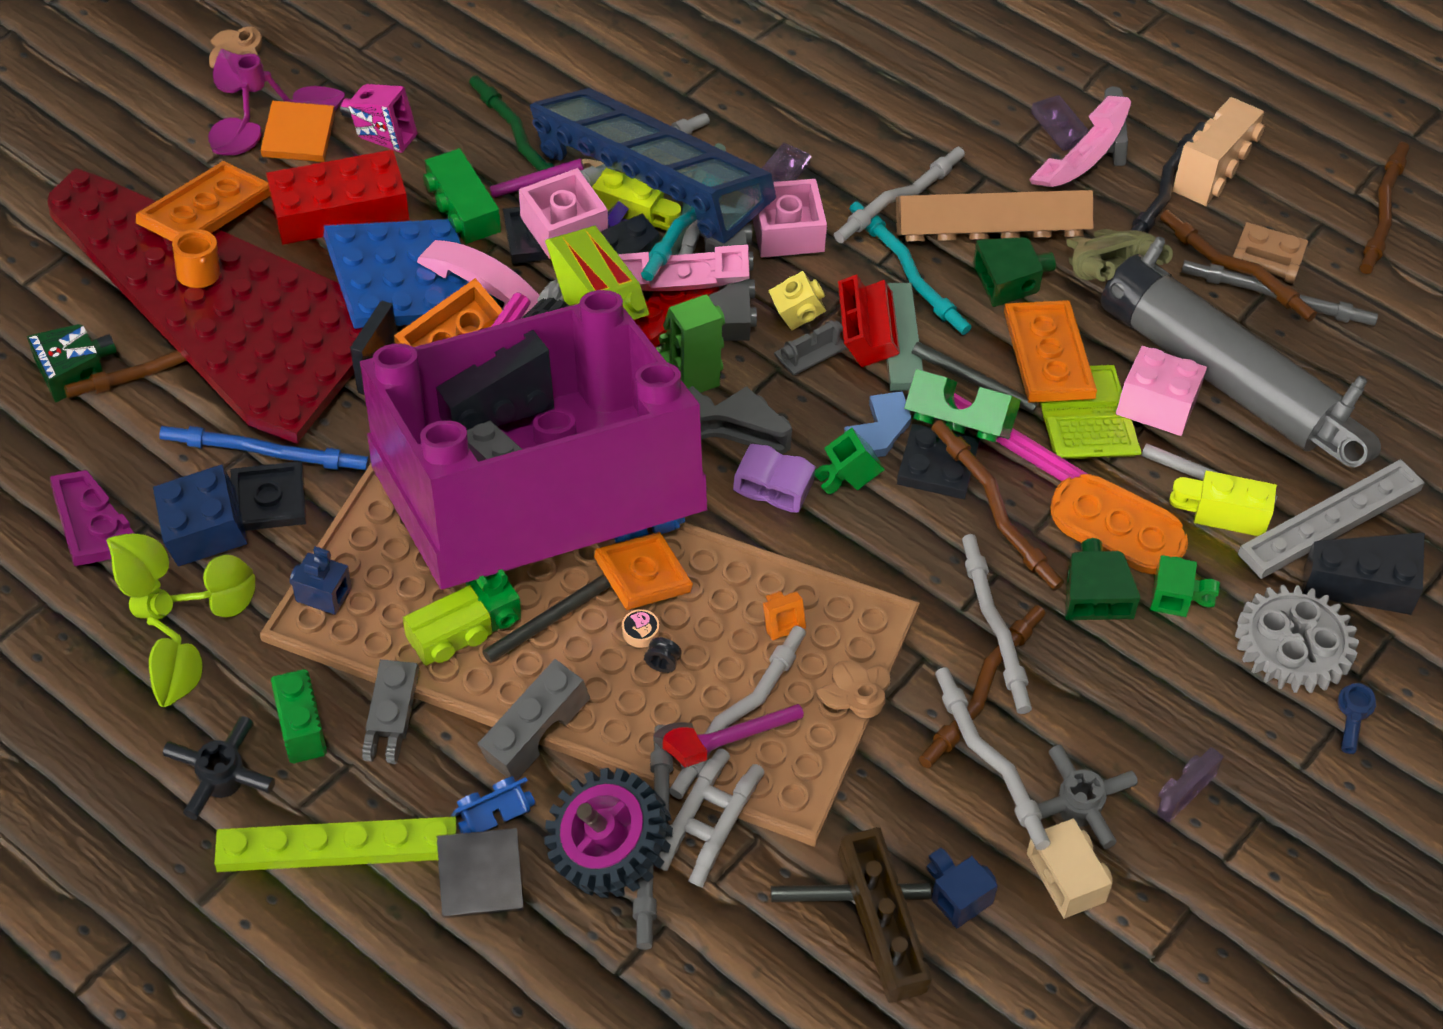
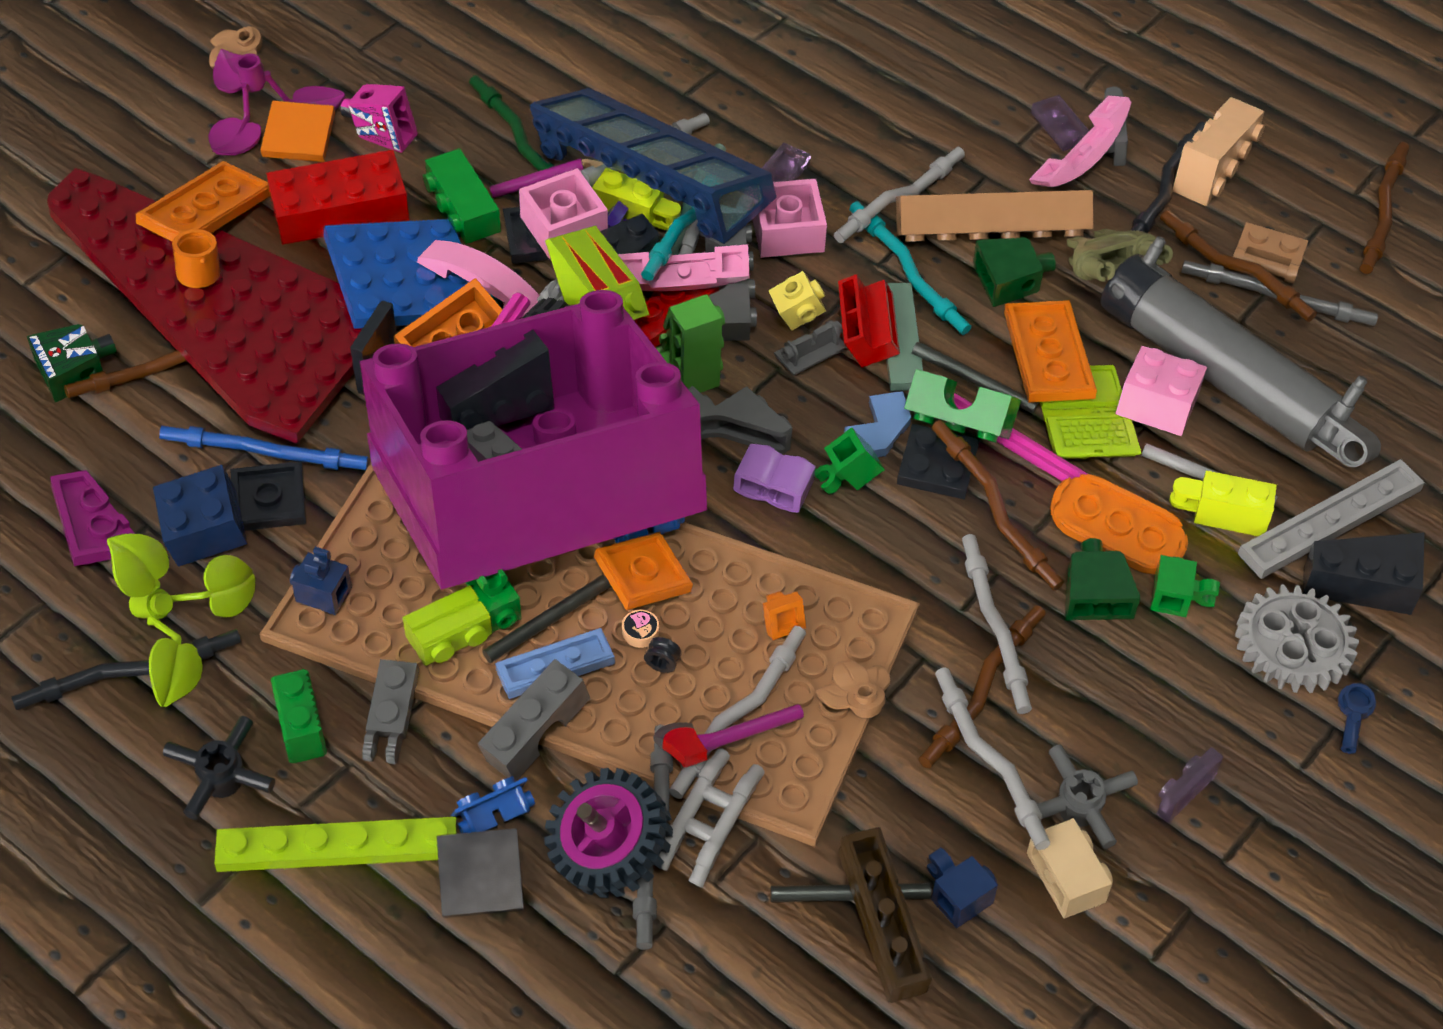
(52, 689): none -> black bar
(579, 654): none -> medium blue tile

